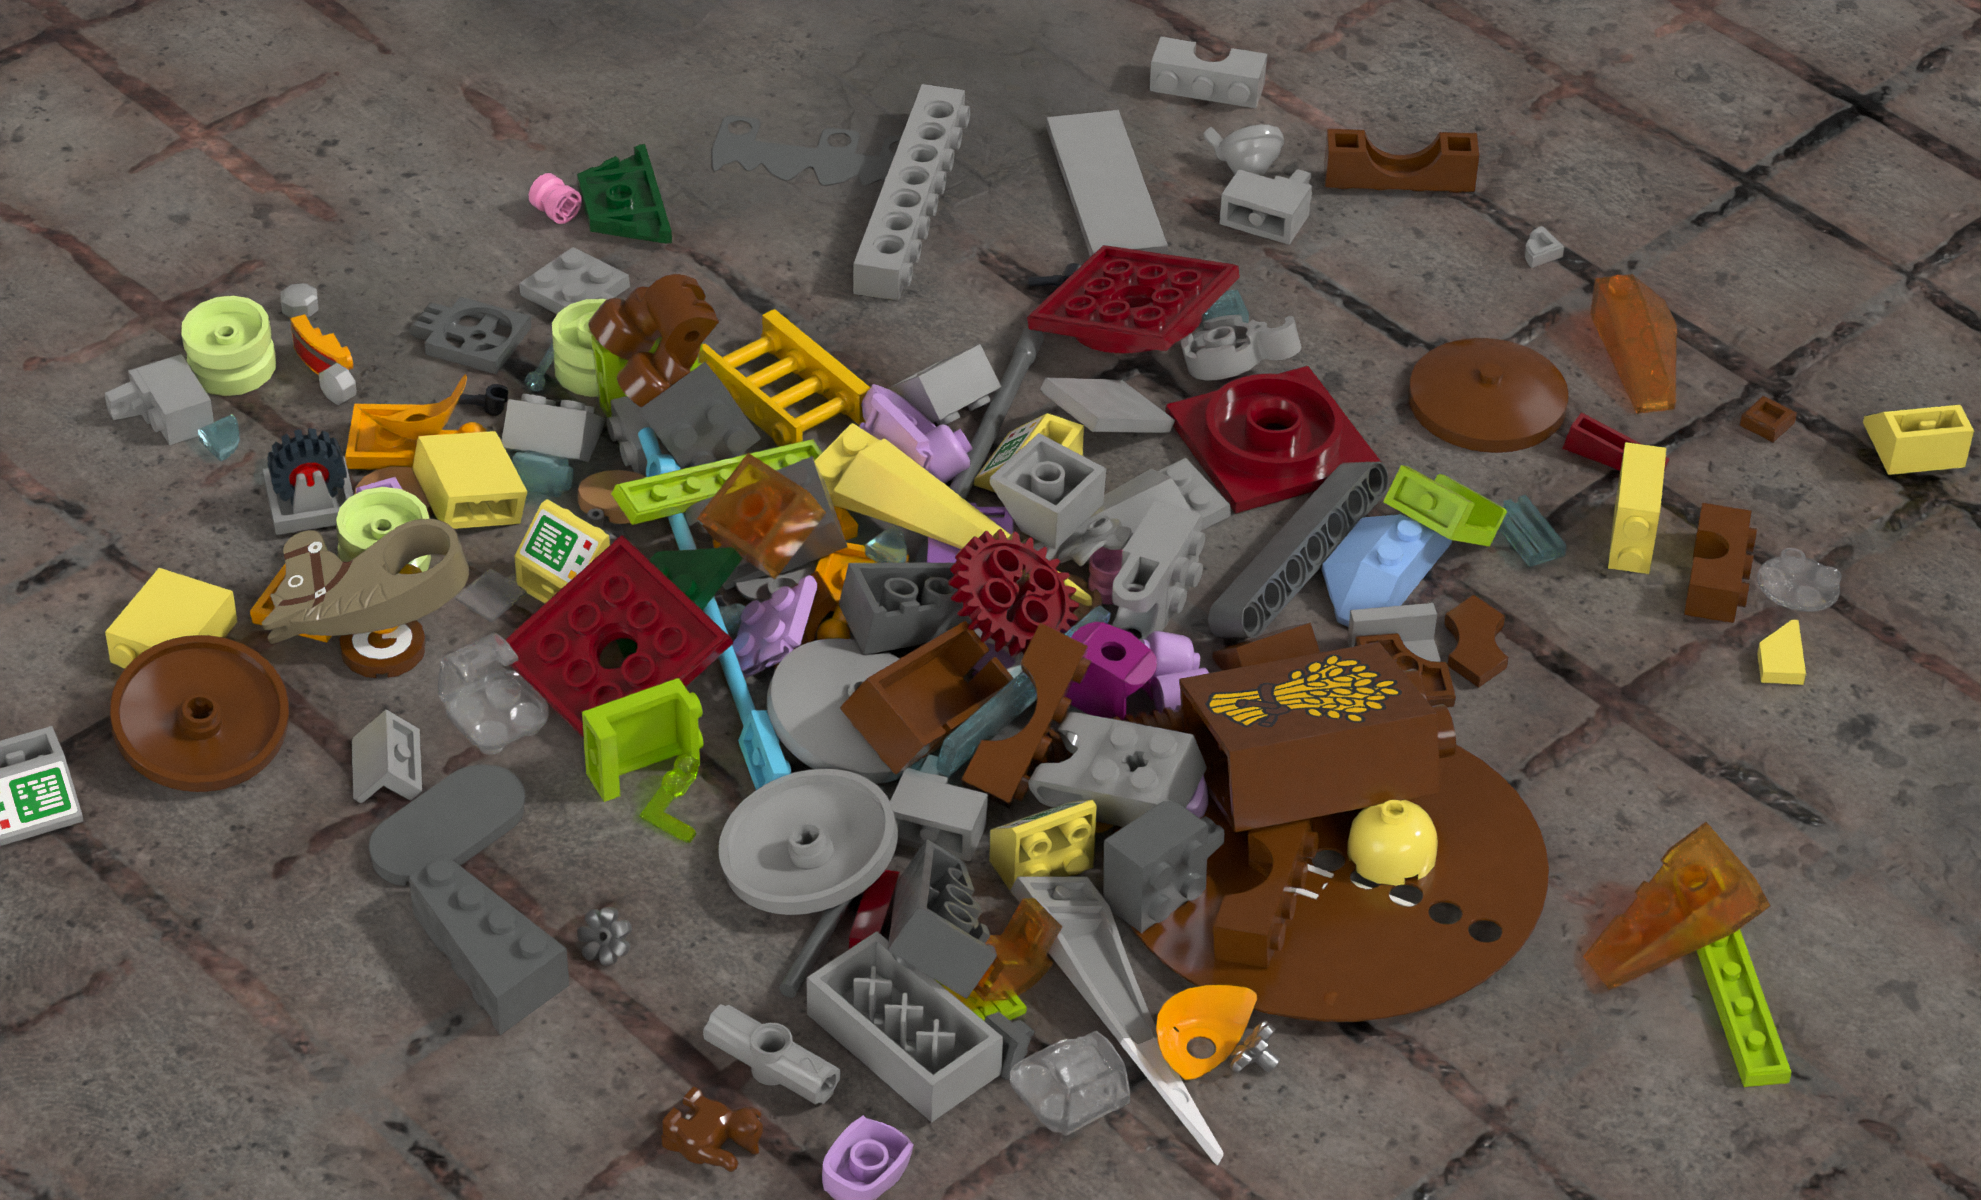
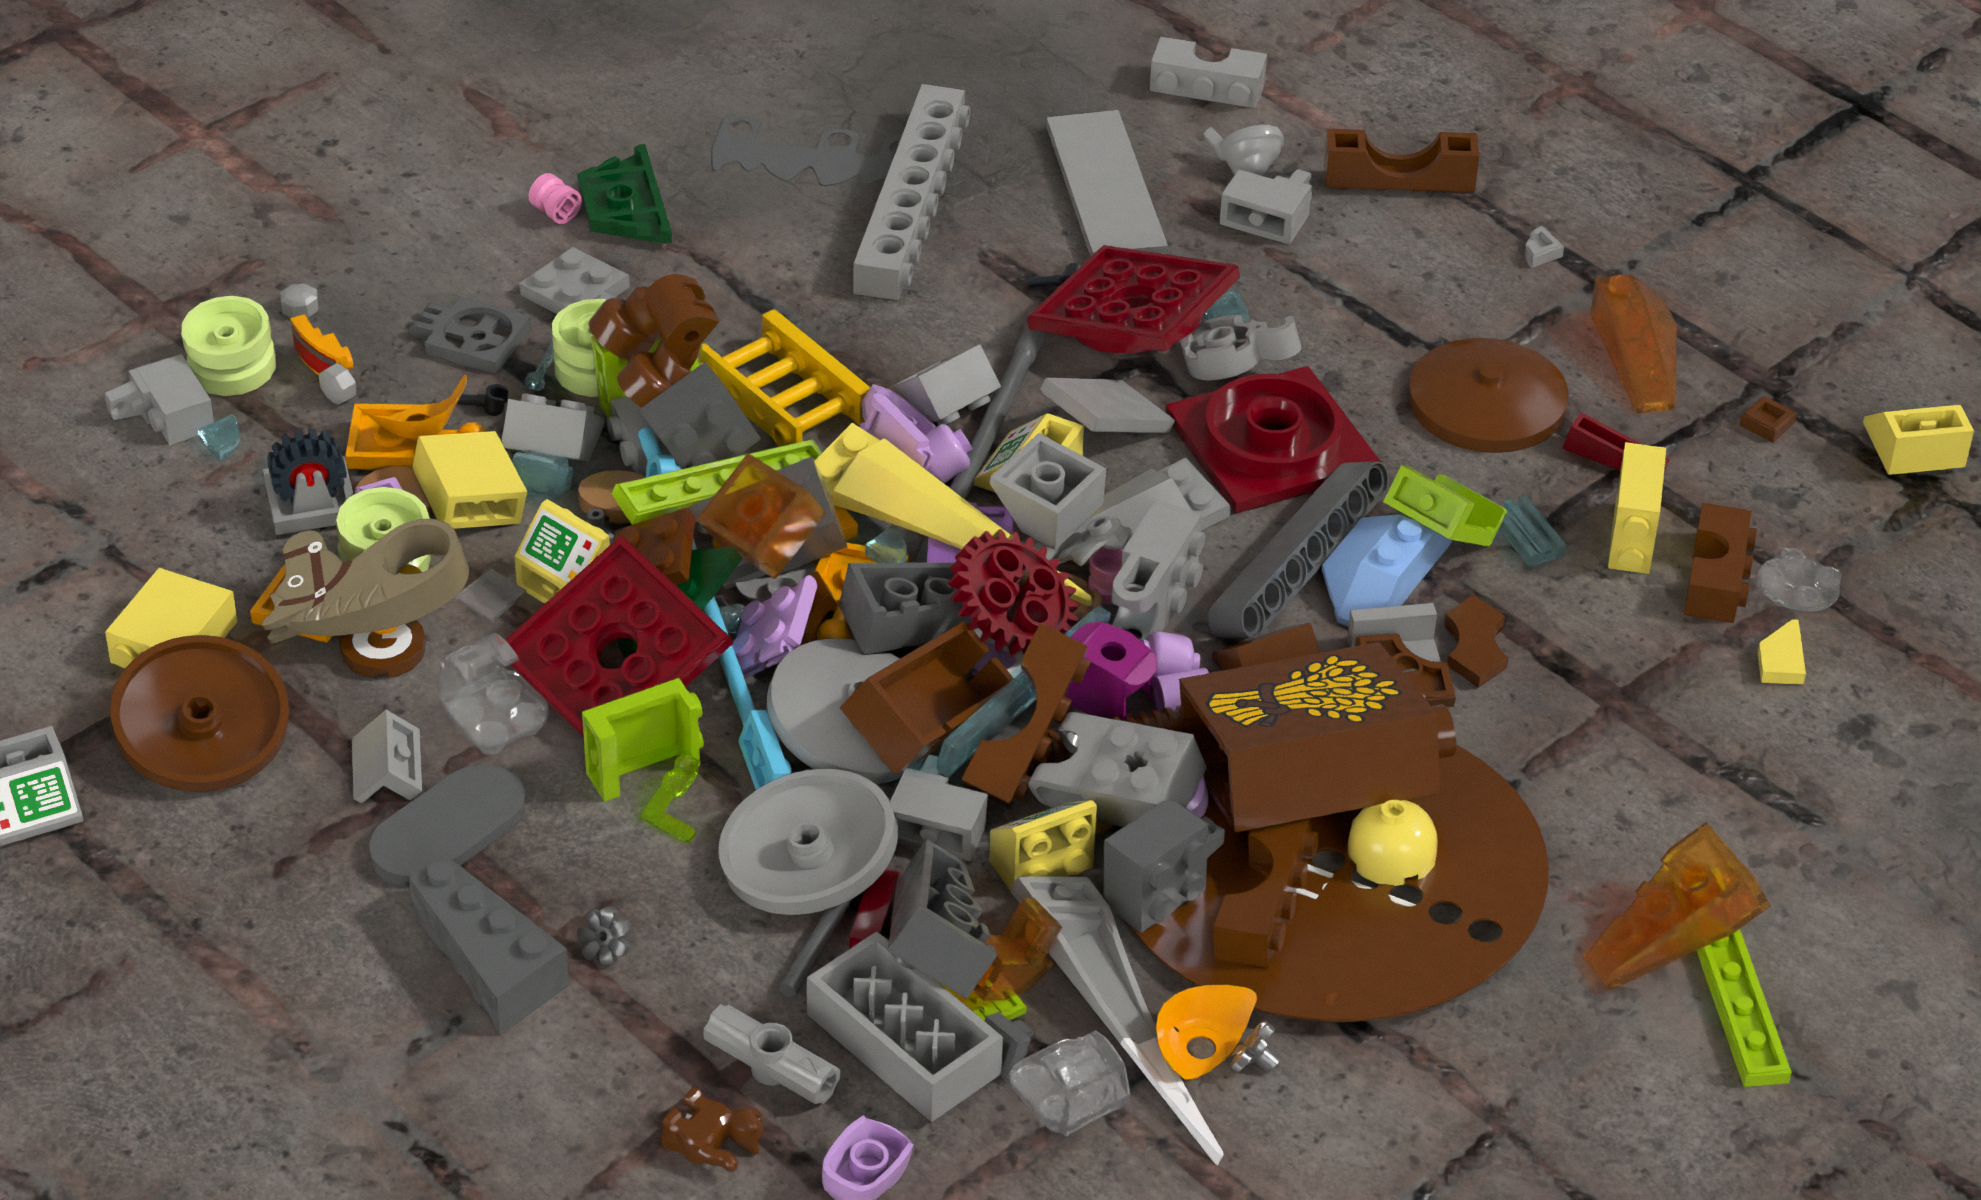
(665, 542): none -> reddish brown plate

